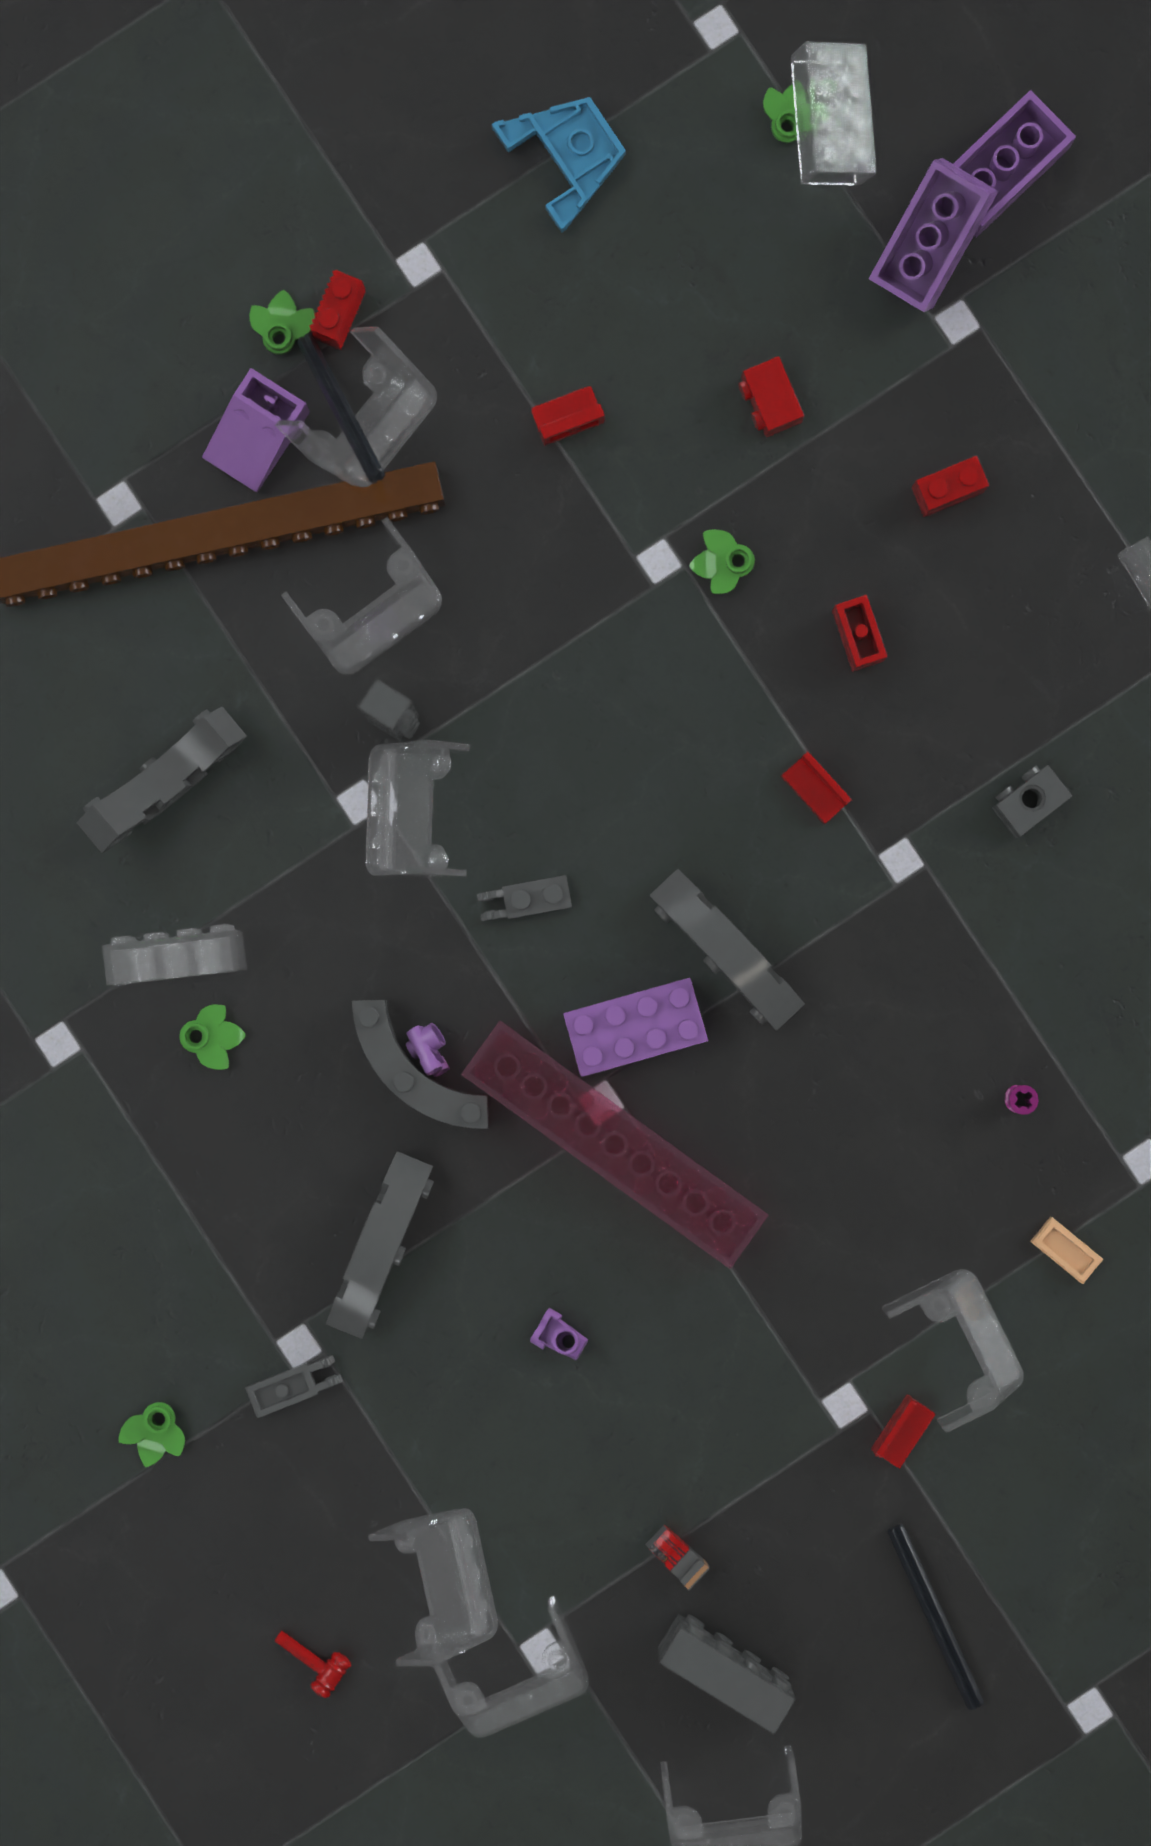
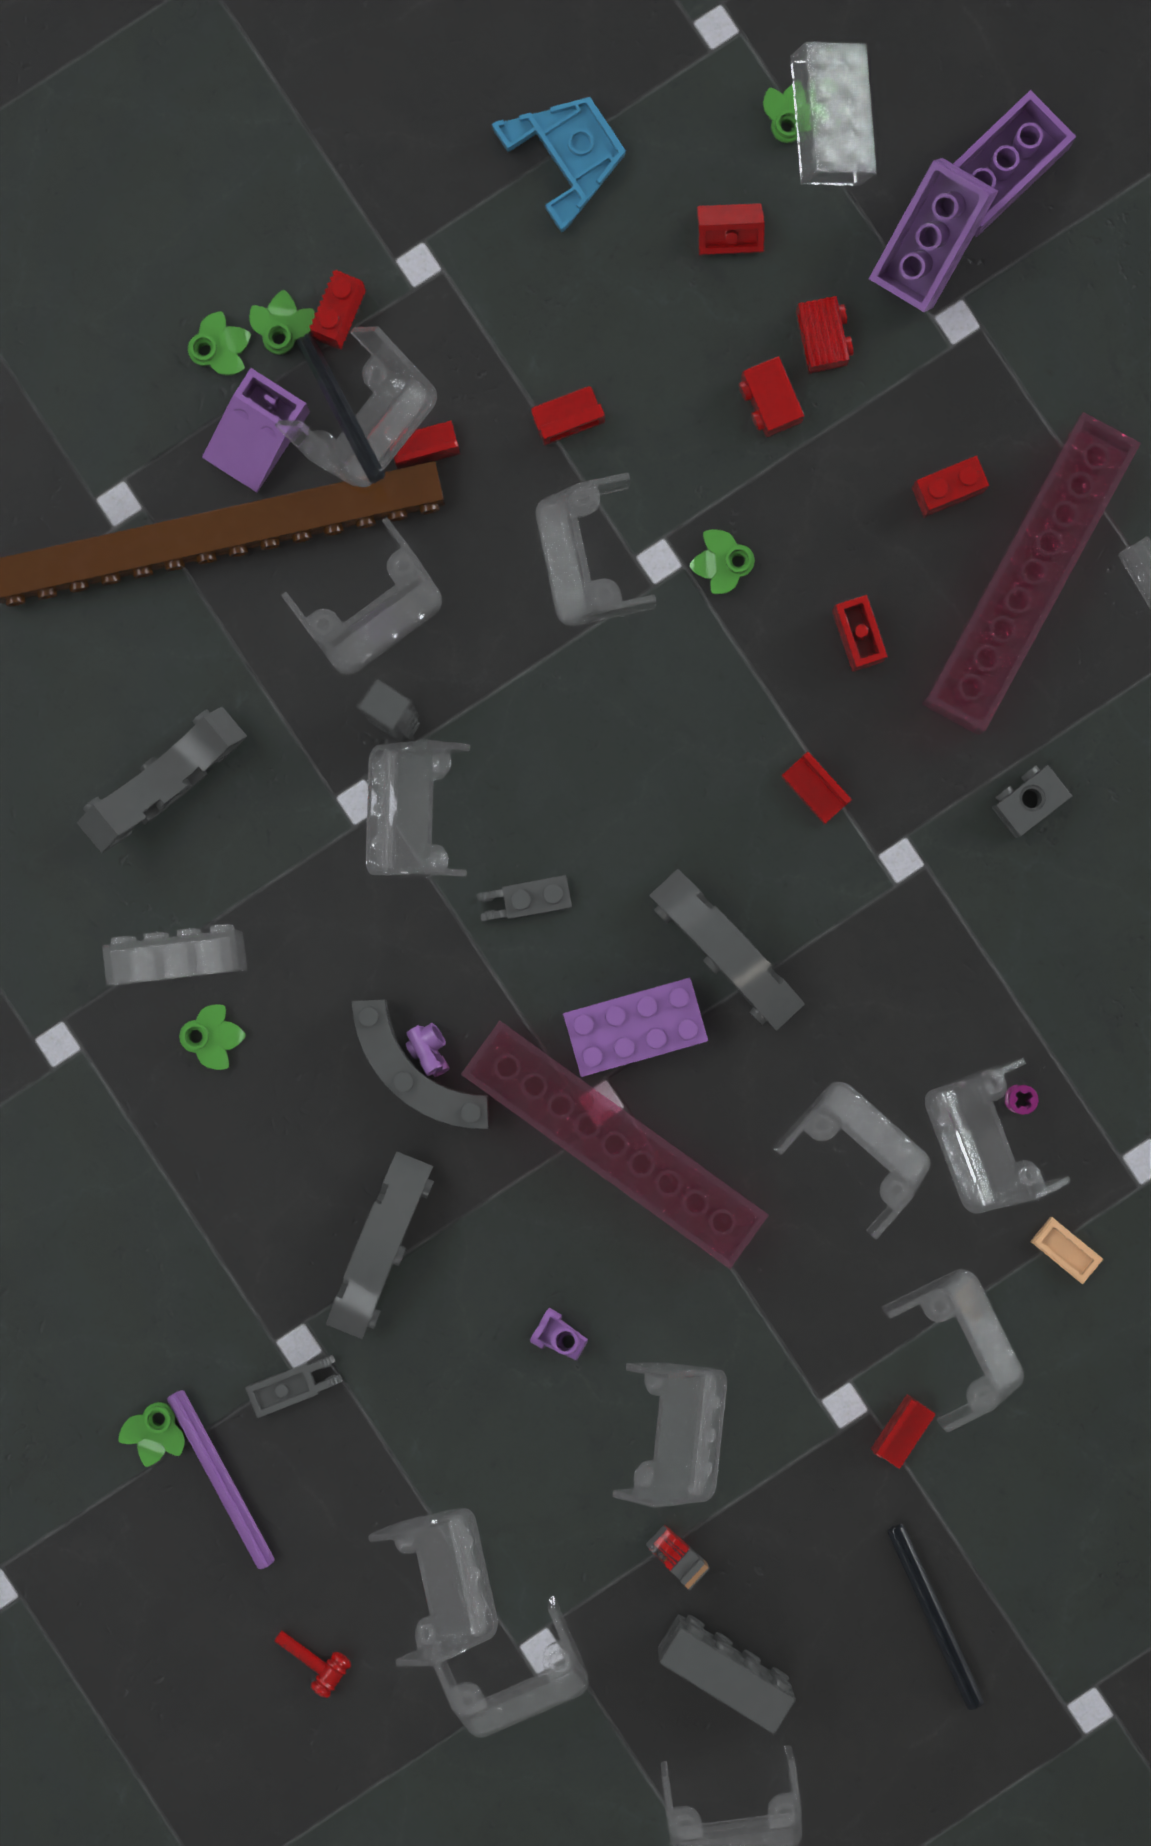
(220, 1479): none -> medium lavender axle
(224, 342): none -> bright green plate
(428, 445): none -> red panel
(573, 592): none -> clear windscreen
(686, 1435): none -> clear windscreen
(730, 228): none -> red panel
(823, 334): none -> red brick
(847, 1109): none -> clear windscreen
(978, 1146): none -> clear windscreen
(1031, 573): none -> clear pink brick

